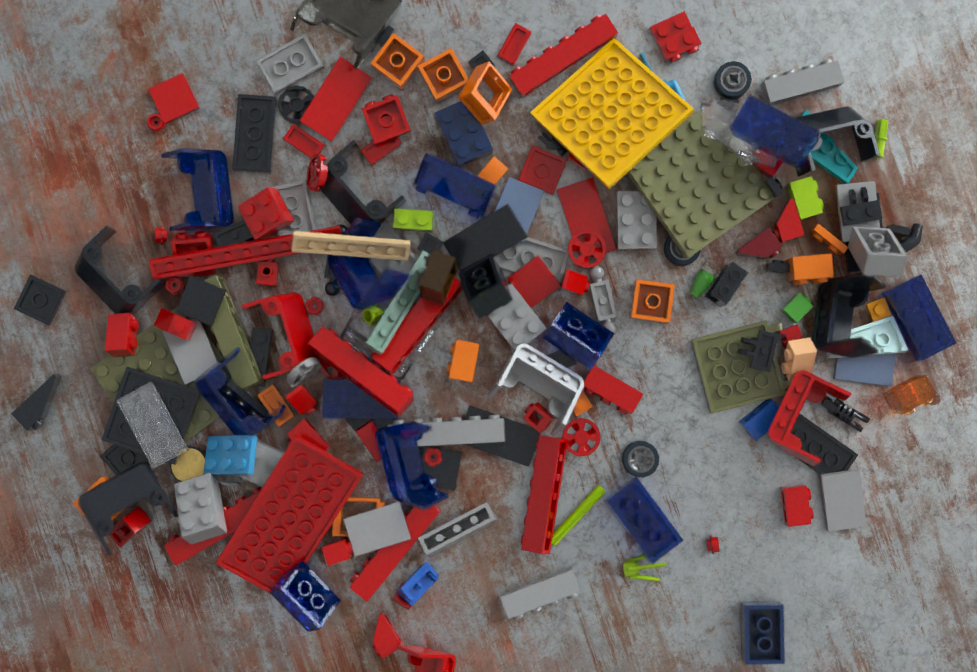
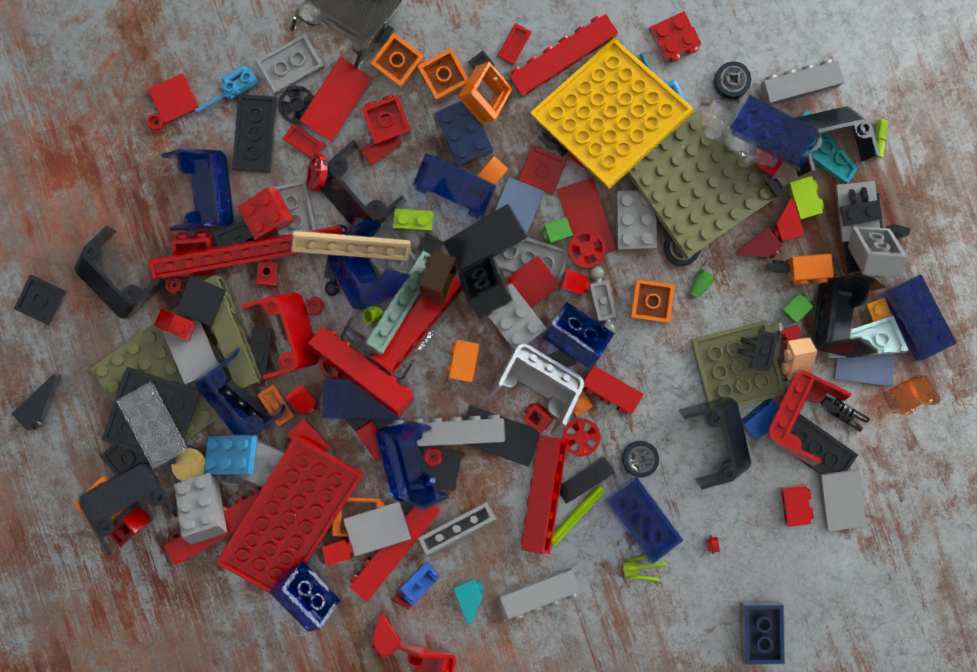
(121, 335): red brick -> none
(160, 235): red plate -> none
(233, 89): none -> dark azure piece
(309, 368): light grey piece -> none
(469, 597): none -> teal slope
(557, 231): none -> bright green brick
(586, 479): none -> black slope
(723, 413): none -> black windscreen
(726, 284): black panel -> none
(822, 235): orange plate -> none
(913, 239): black arm -> none

